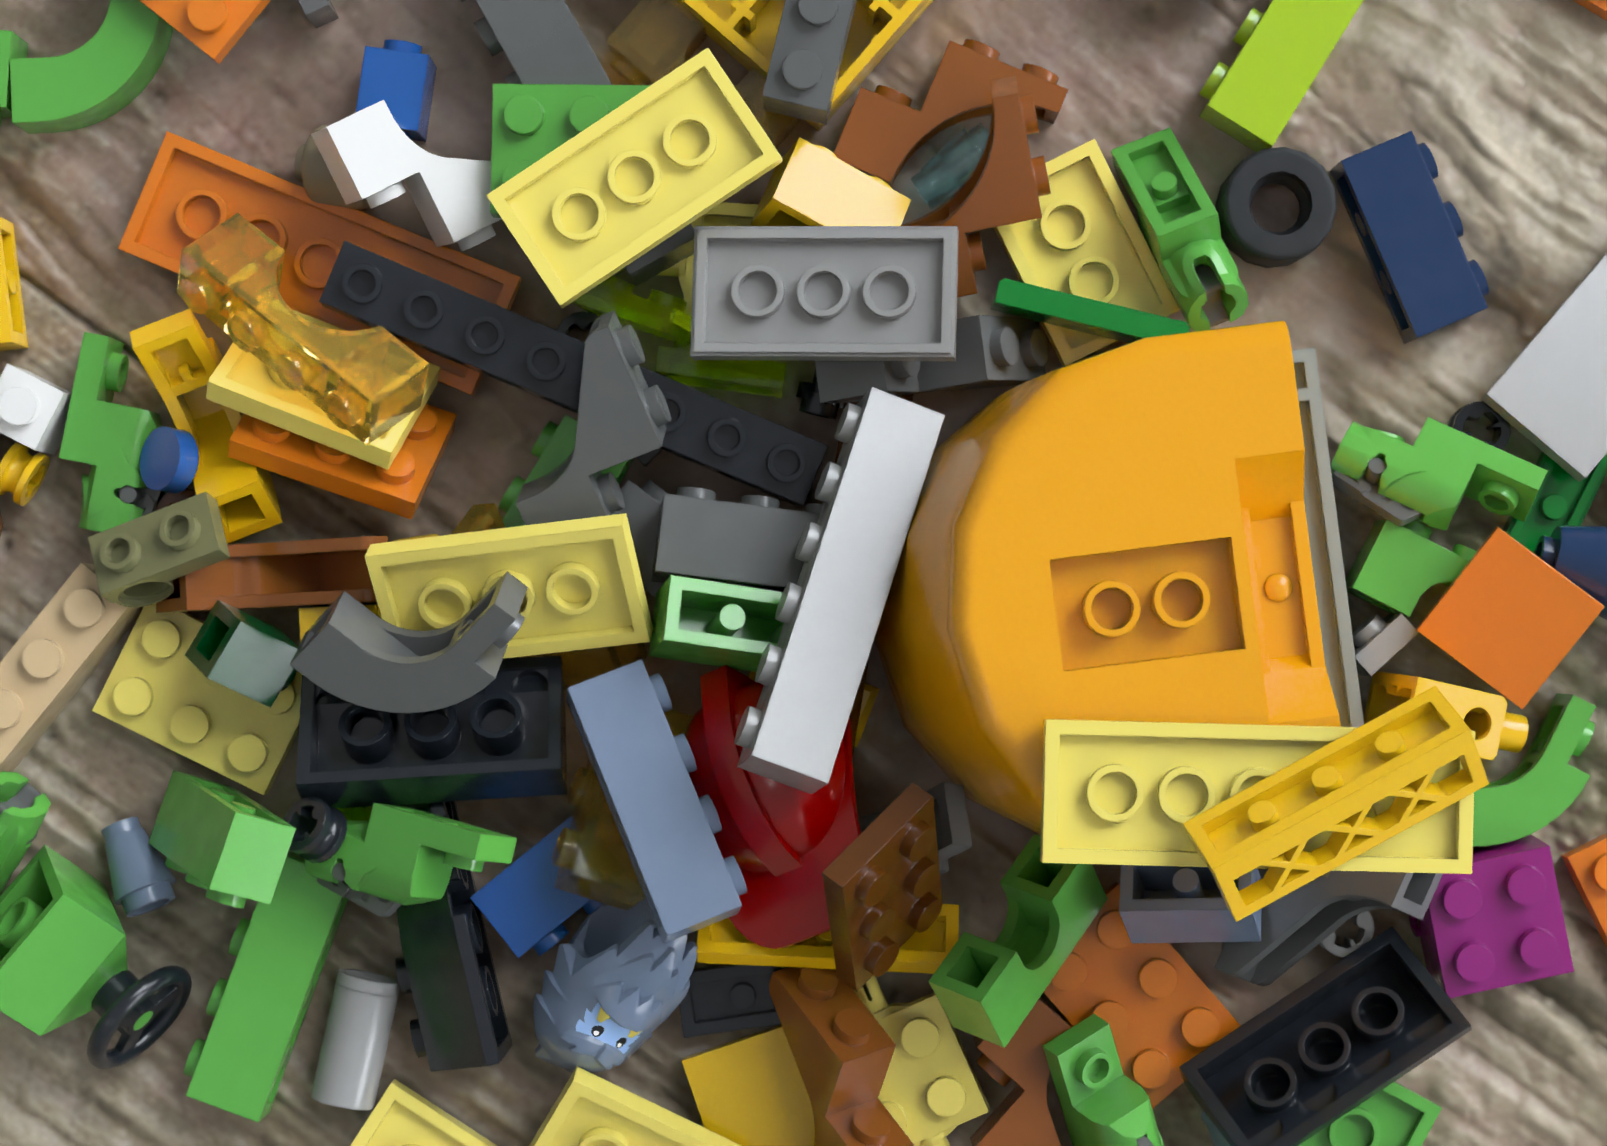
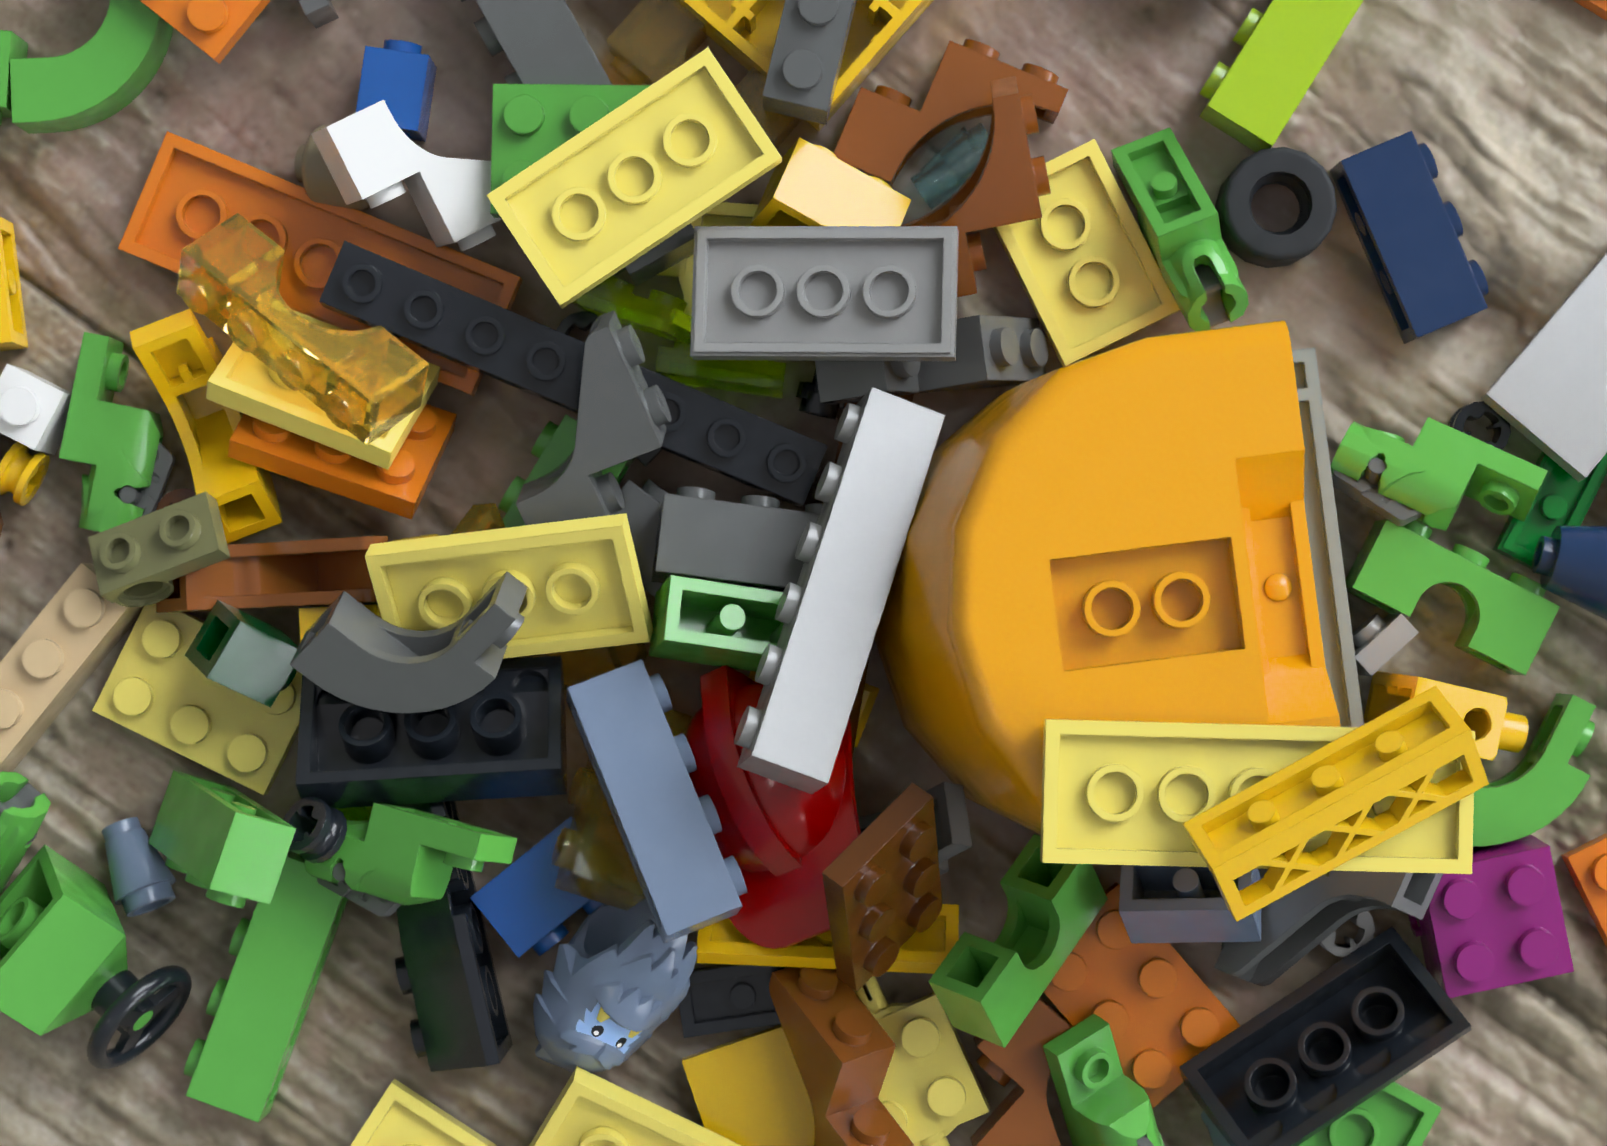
(169, 460): blue tile -> none
(355, 1039): light grey pin -> none
(1081, 313): green tile -> none
(1510, 617): orange tile -> none

